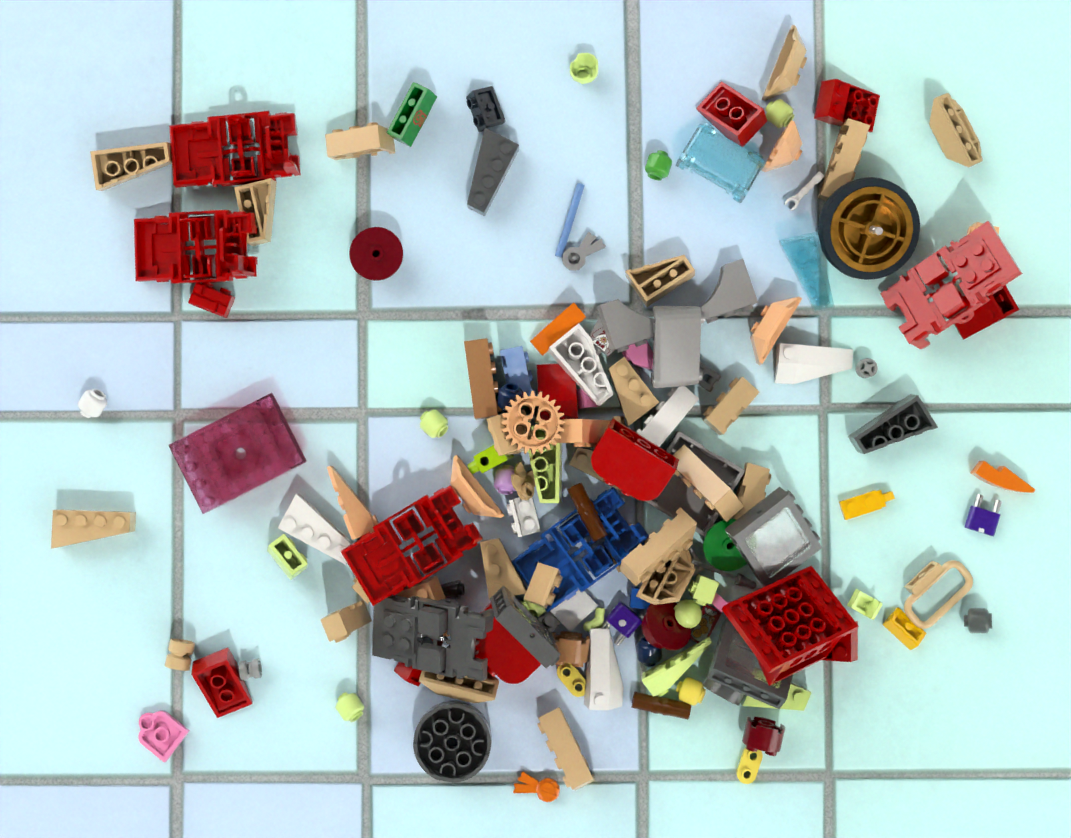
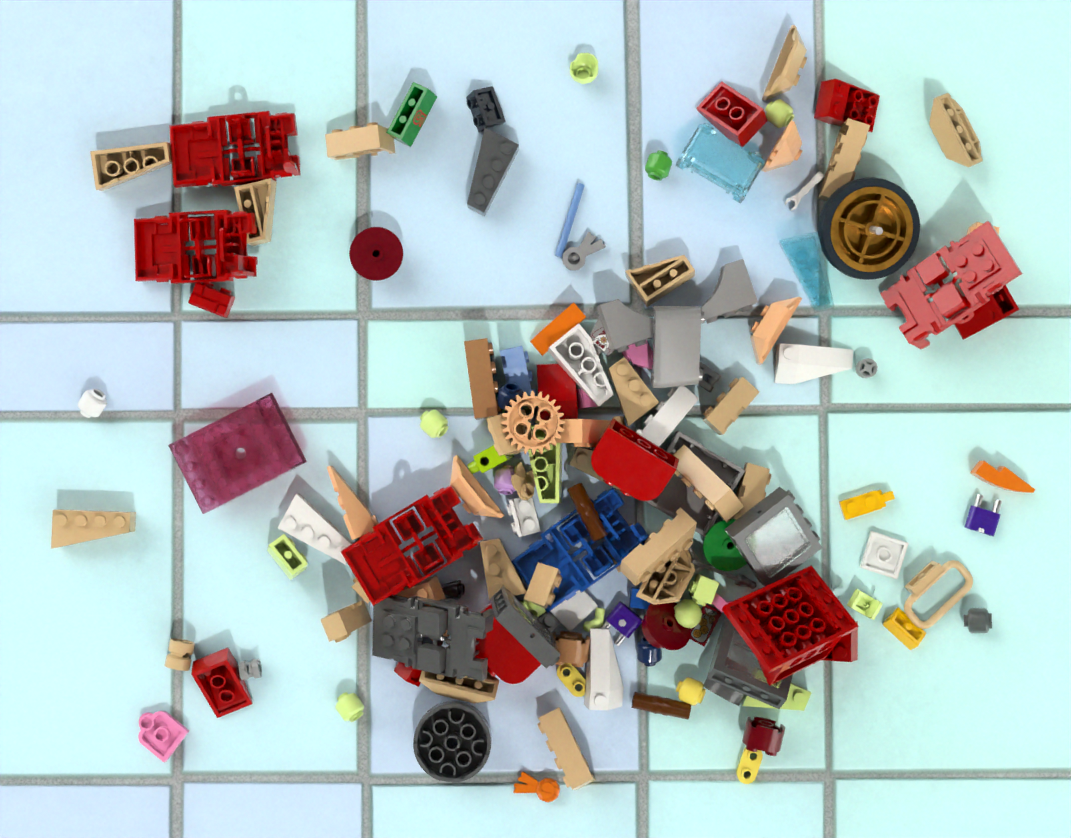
(665, 674): yellowish green wedge -> none
(884, 555): none -> white tile
(896, 424): dark grey wedge -> none

